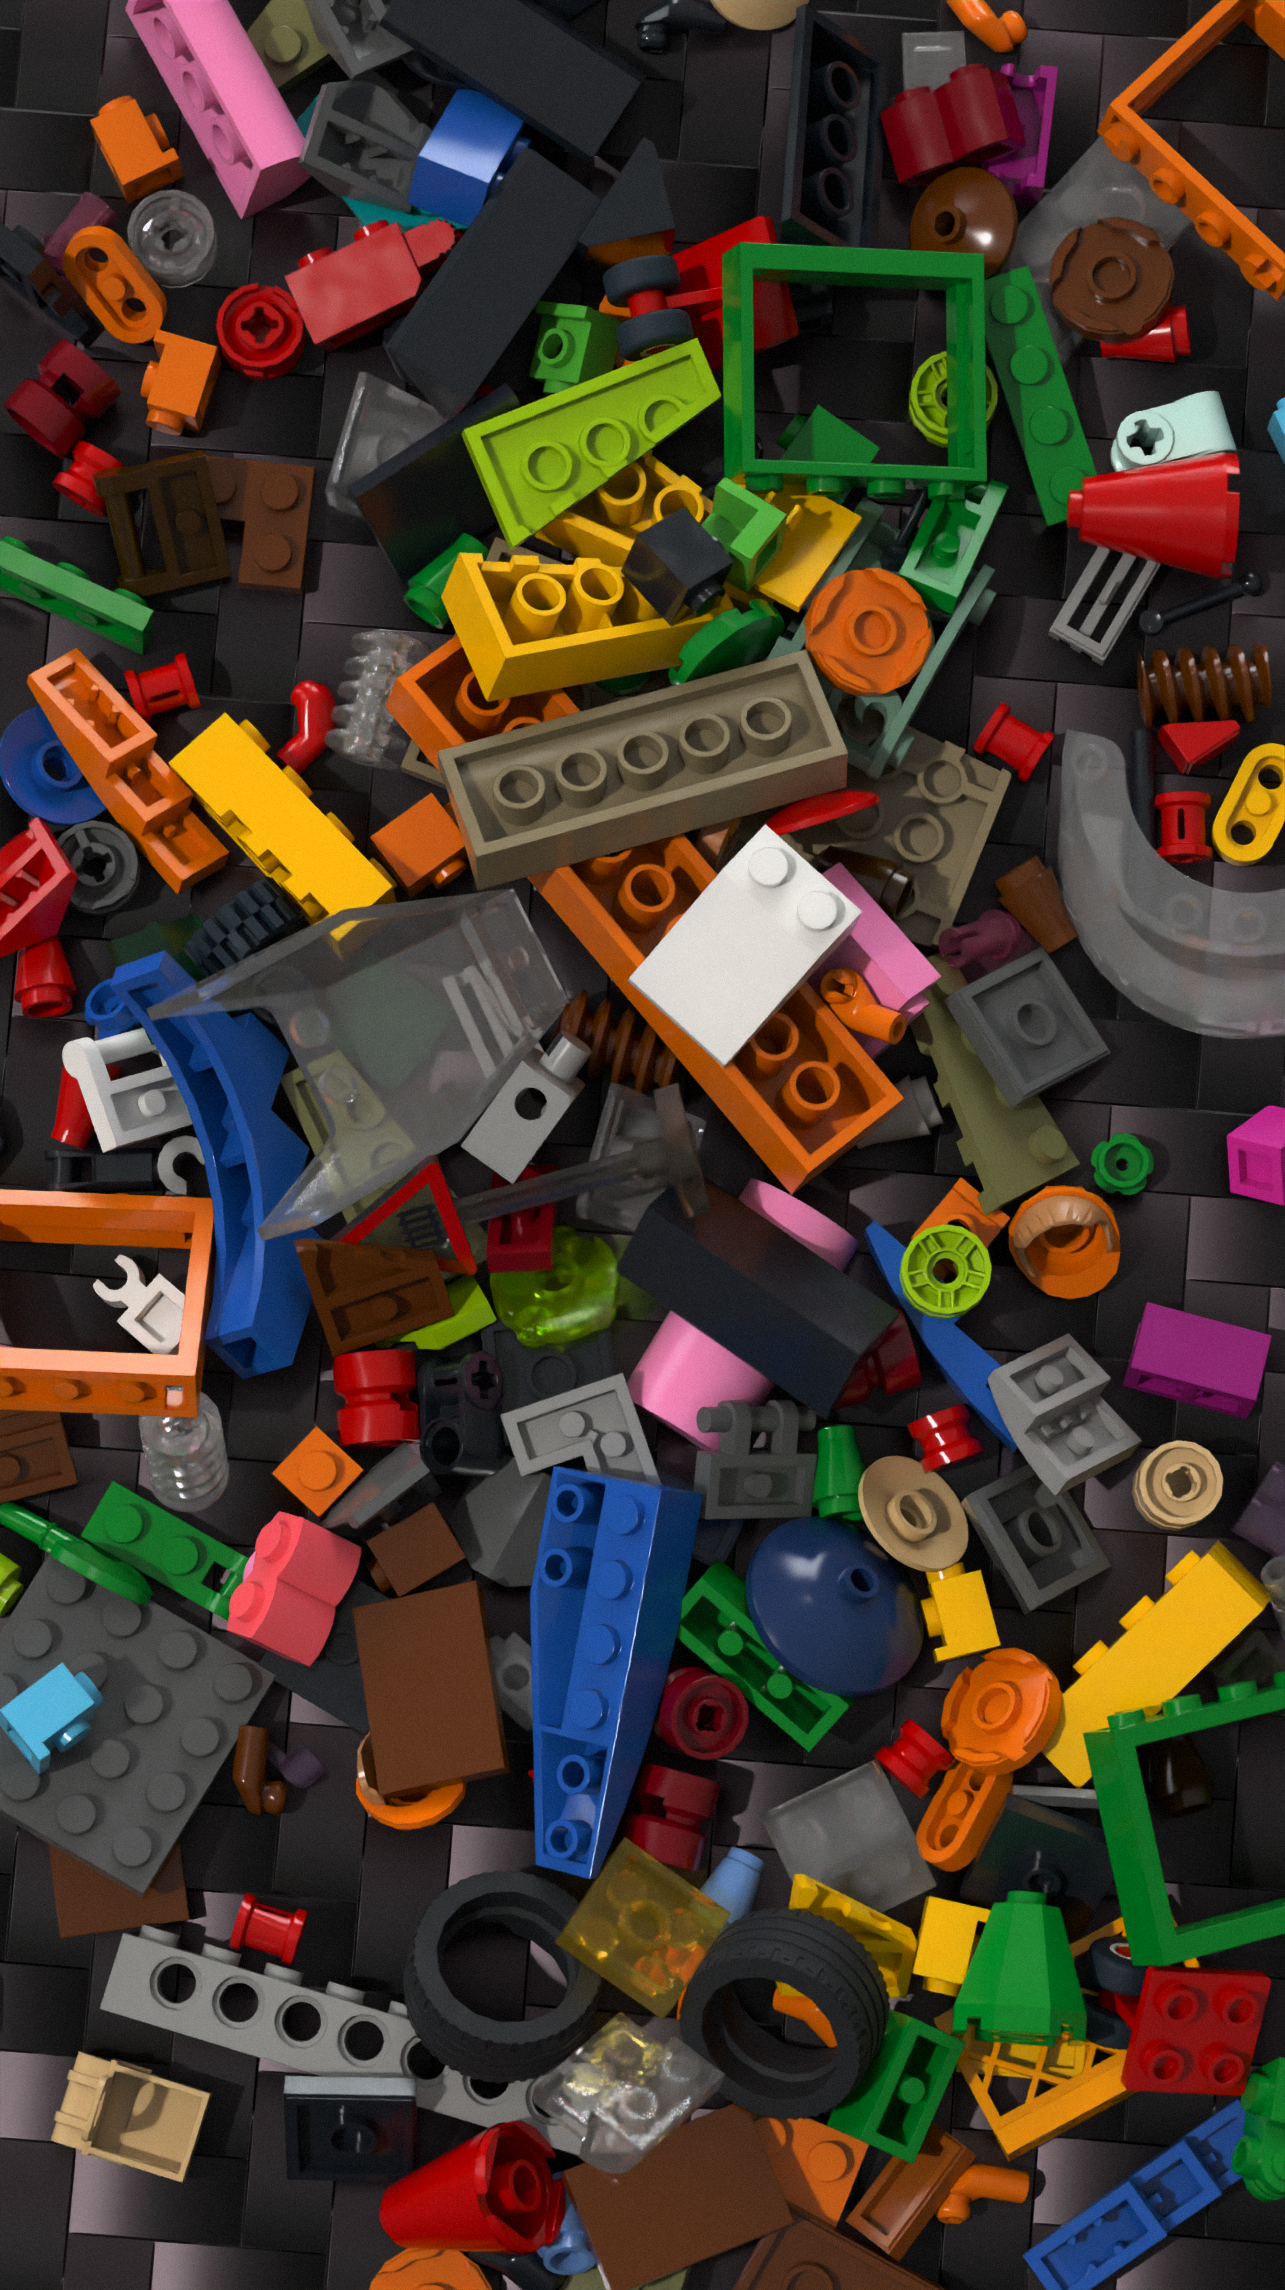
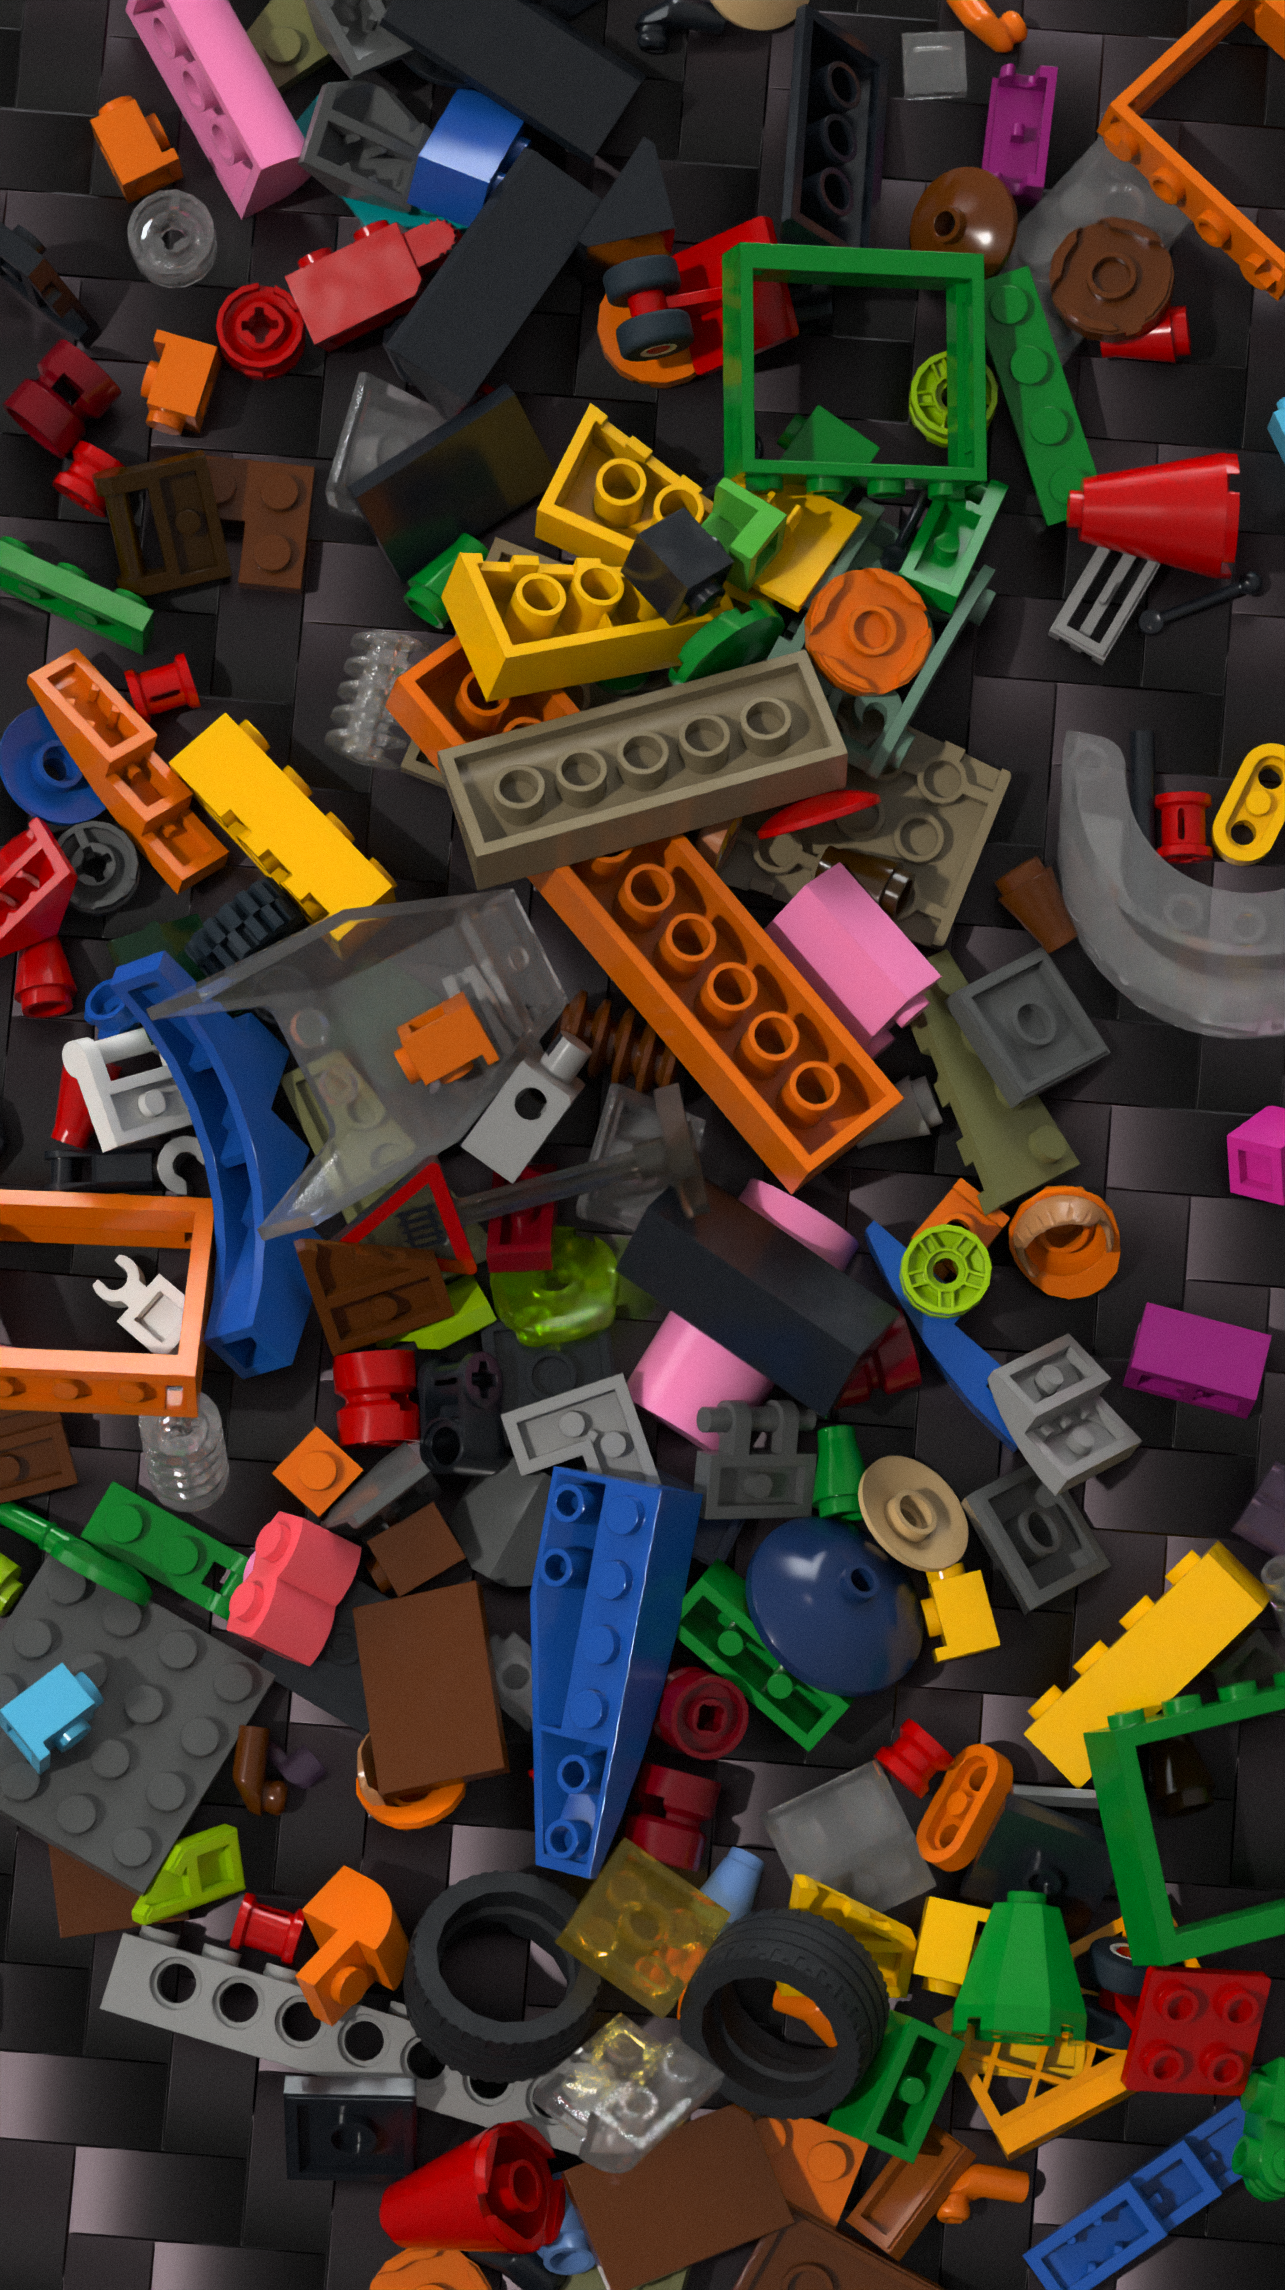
(86, 213): clear pink pin -> none
(111, 283): orange plate -> none
(131, 2116): tan piece -> none
(193, 1874): none -> lime tile
(314, 710): red arm -> none
(356, 1941): none -> orange brick
(422, 846): orange brick -> none
(443, 1042): none -> orange brick
(572, 345): bright green brick -> none
(574, 441): lime wing -> none
(745, 946): white slope -> none
(857, 1008): orange arm -> none
(945, 1438): red wheel -> none
(953, 126): dark red brick -> none
(992, 936): clear pink pin -> none
(1001, 1711): orange tile -> none
(1014, 742): red bush -> none
(1123, 1147): green plate -> none
(1175, 430): light aqua piece -> none
(1177, 1485): tan wheel -> none
(1197, 742): red slope -> none
(1204, 684): reddish brown piece -> none

